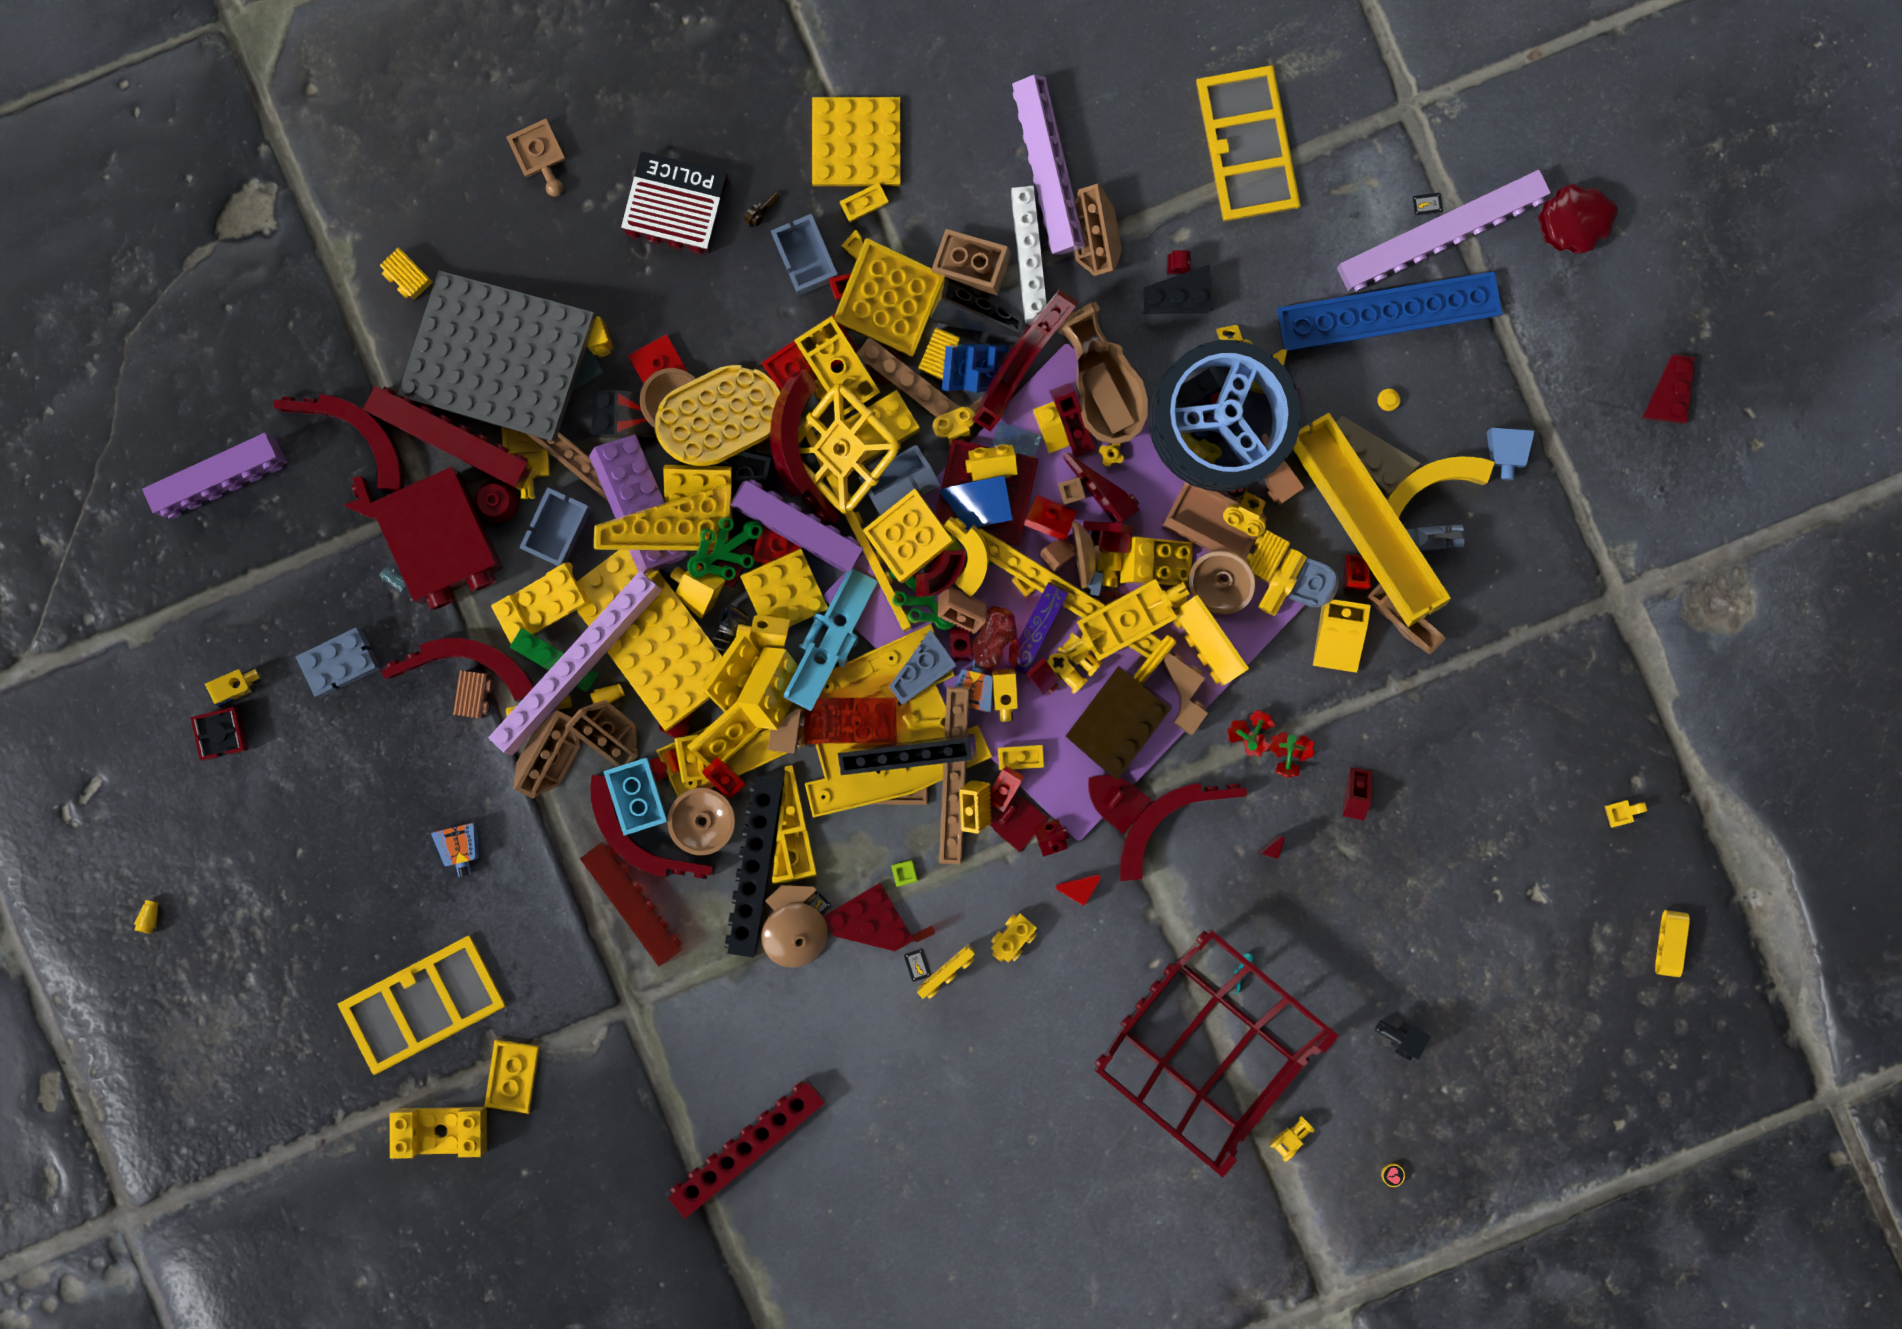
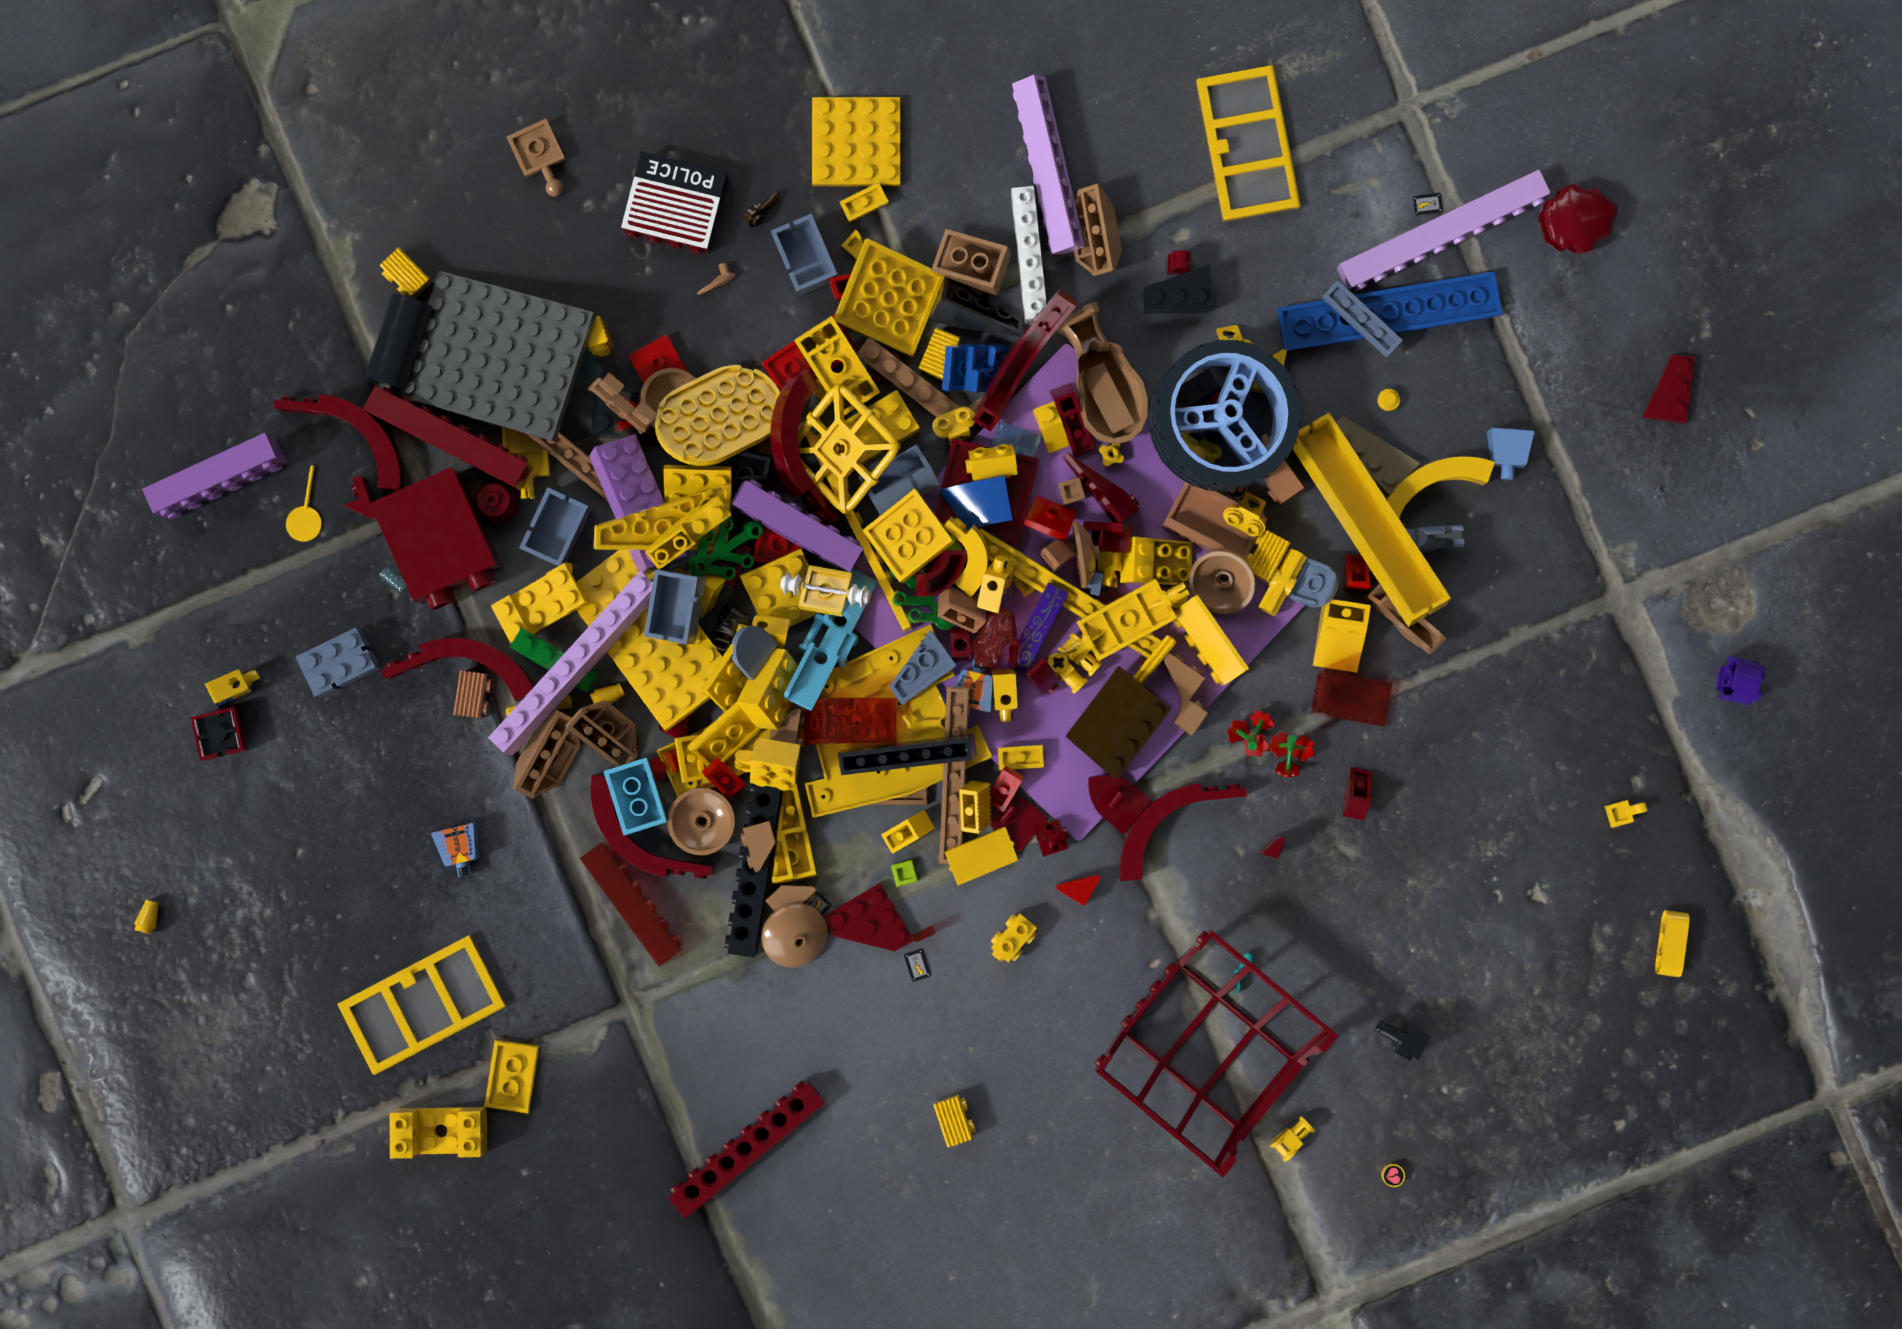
(304, 522): none -> yellow piece
(398, 341): none -> black brick
(608, 391): none -> medium nougat piece
(674, 606): none -> sand blue piece
(686, 531): none -> yellow slope
(722, 279): none -> medium nougat bar
(752, 649): none -> sand blue tile
(760, 842): none -> medium nougat slope
(771, 763): none -> yellow hinge
(825, 590): none -> yellow plate
(908, 831): none -> yellow slope
(946, 972): yellow plate -> none
(954, 1120): none -> yellow brick
(981, 856): none -> yellow piece
(996, 585): none -> yellow torso
(1351, 697): none -> clear red bracket
(1362, 318): none -> sand blue plate
(1740, 680): none -> dark purple brick

